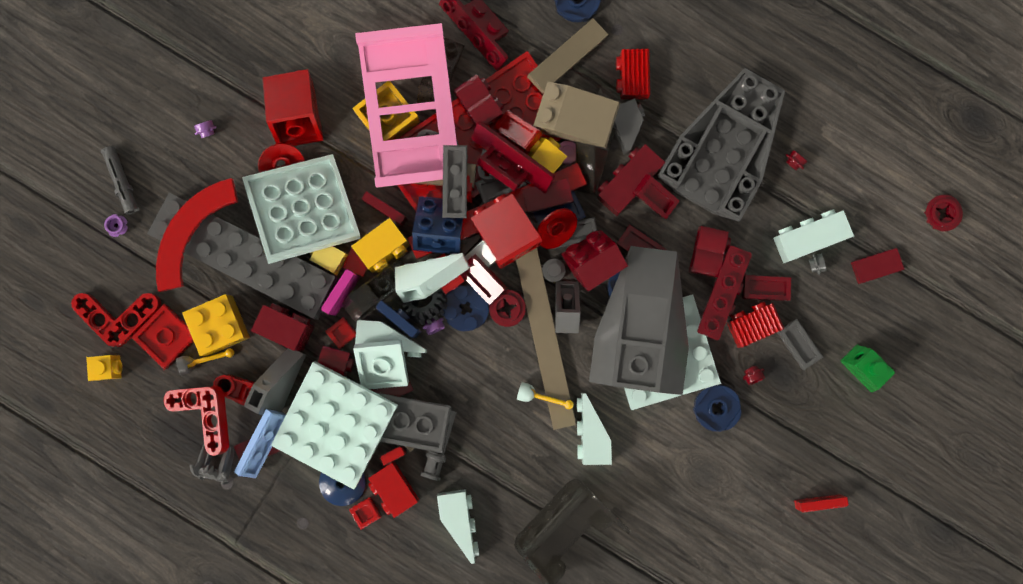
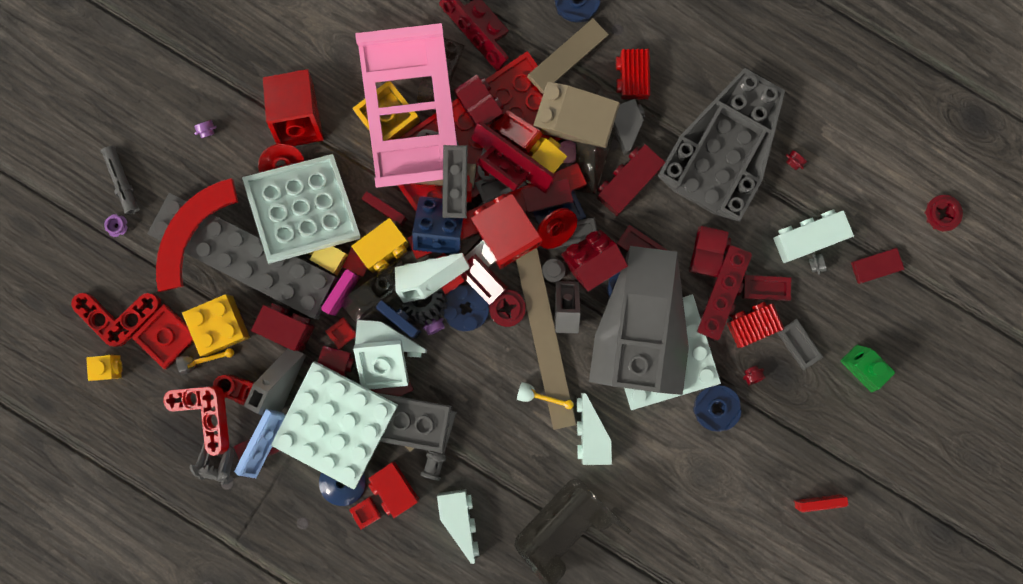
(393, 454): red tile -> none
(656, 196): dark red tile -> none

